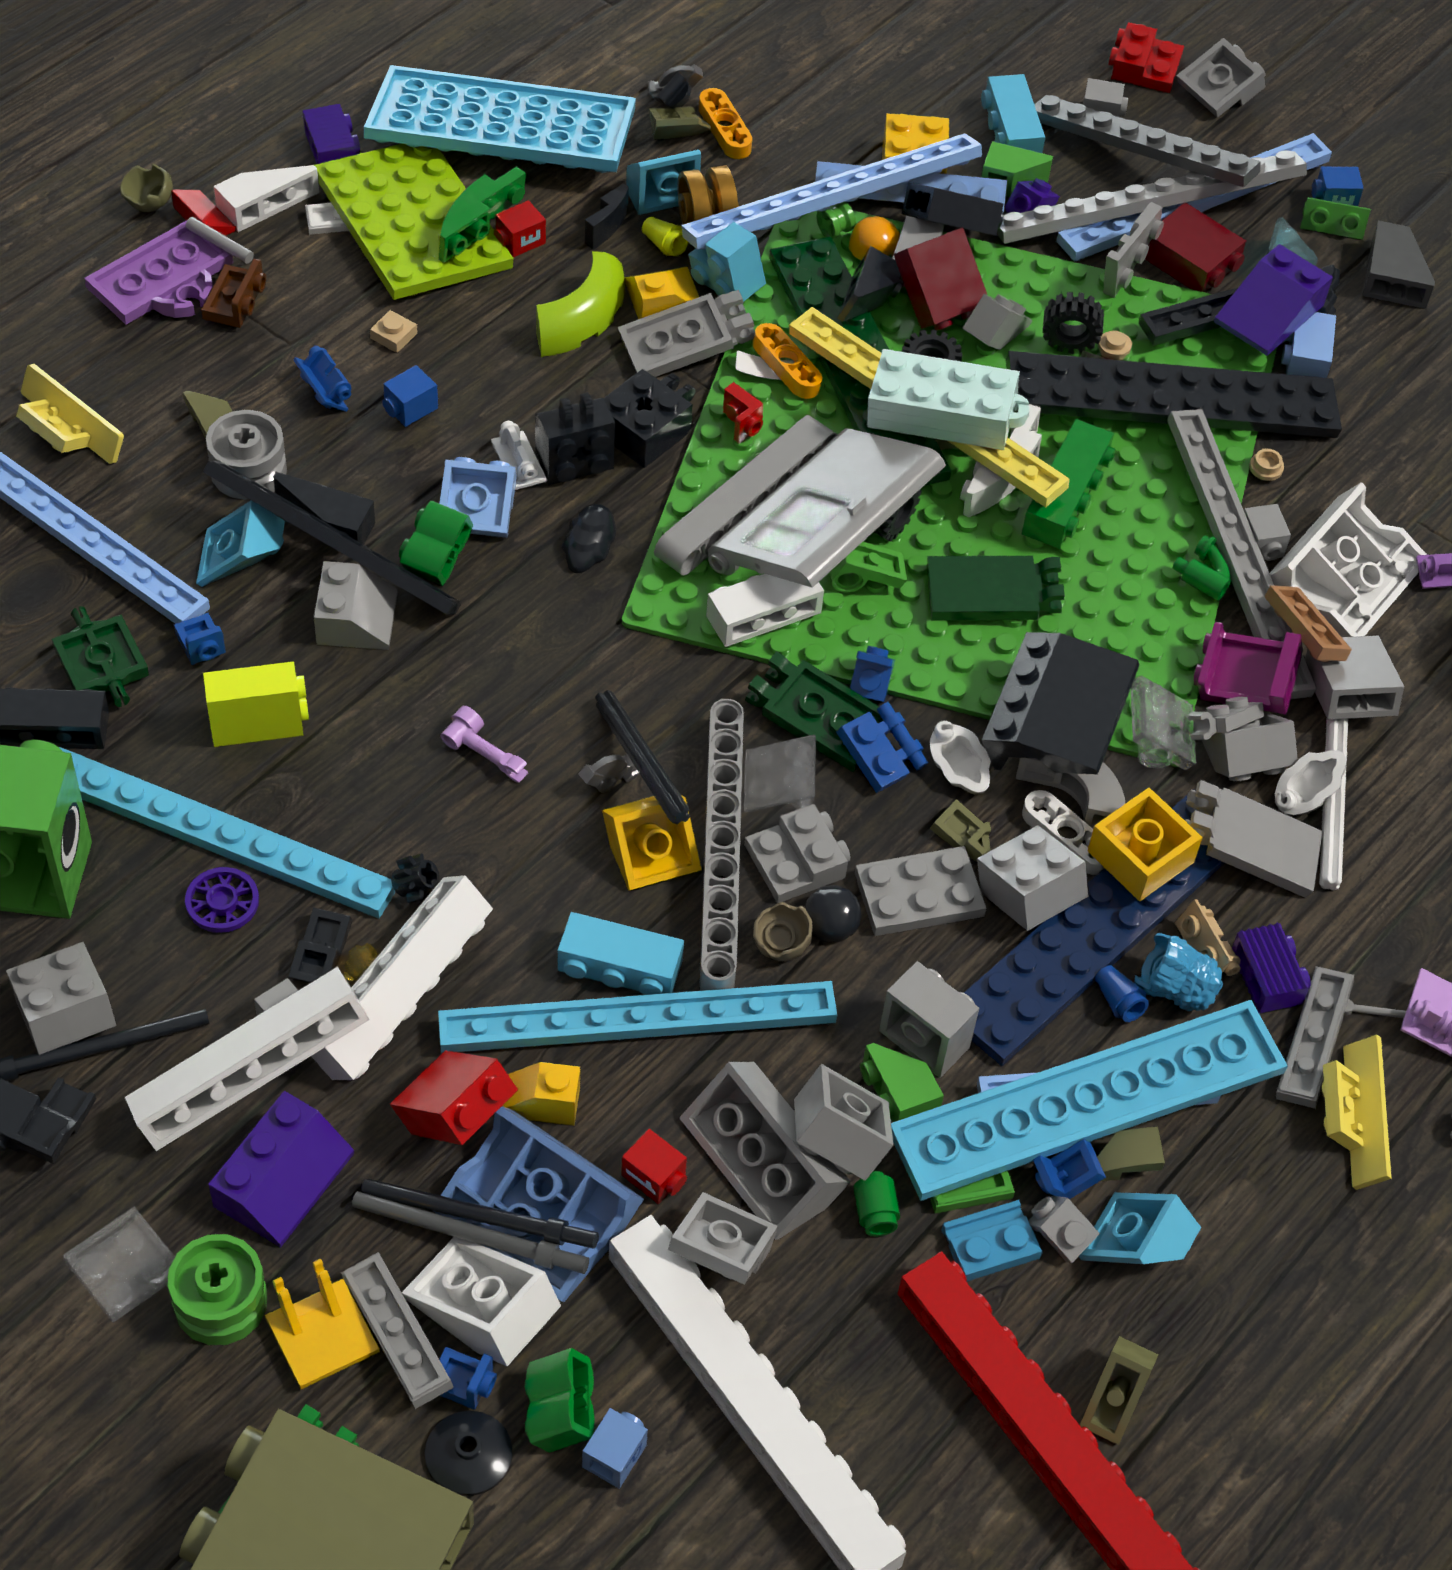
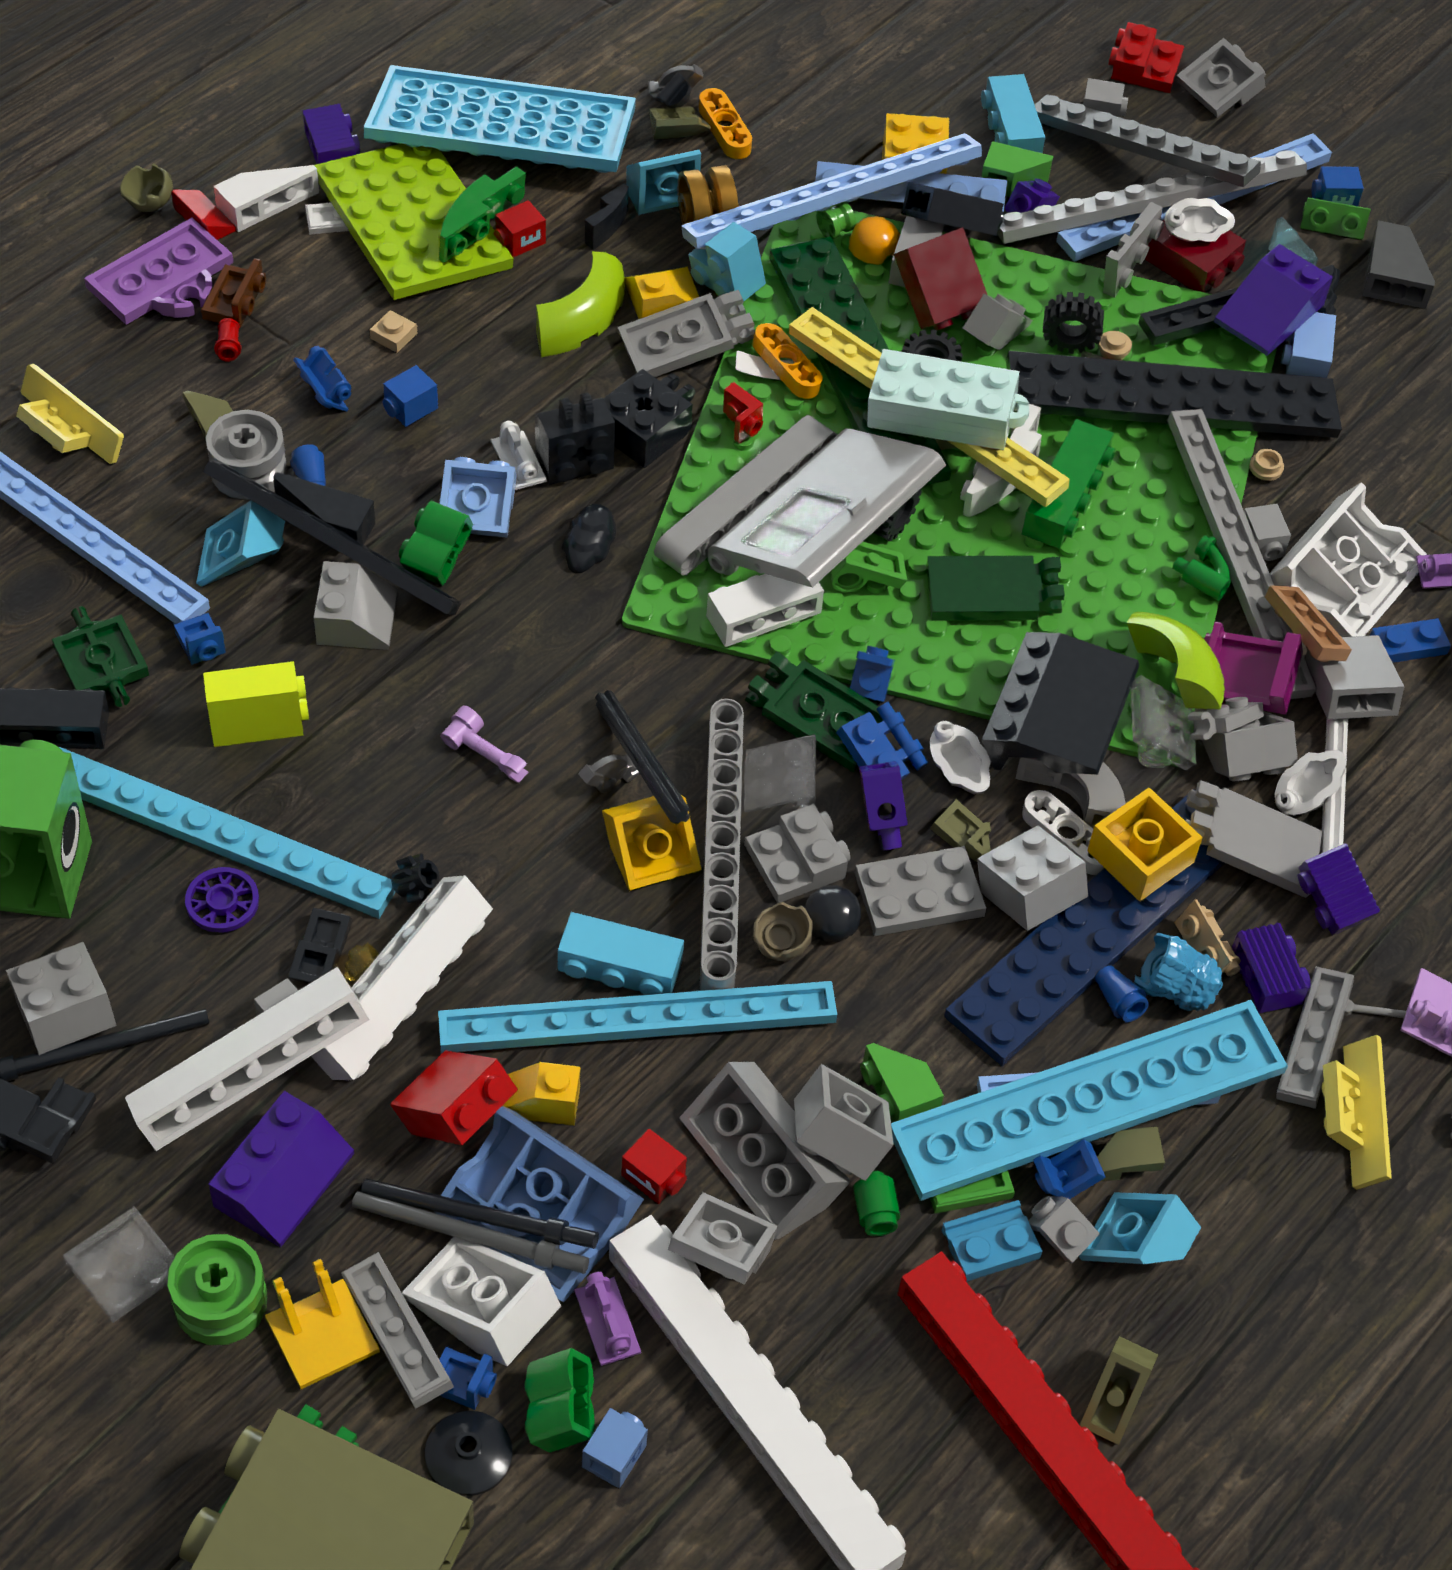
(219, 240): light grey piece -> none
(227, 345): none -> red pin
(309, 464): none -> blue cone
(607, 1319): none -> medium lavender hinge
(665, 236): neon yellow cone -> none
(871, 284): black slope -> none
(882, 785): none -> dark purple torso
(929, 1018): light grey brick -> none
(1198, 220): none -> white arm
(1198, 668): none -> lime brick
(1337, 890): none -> dark purple brick
(1413, 640): none -> blue plate

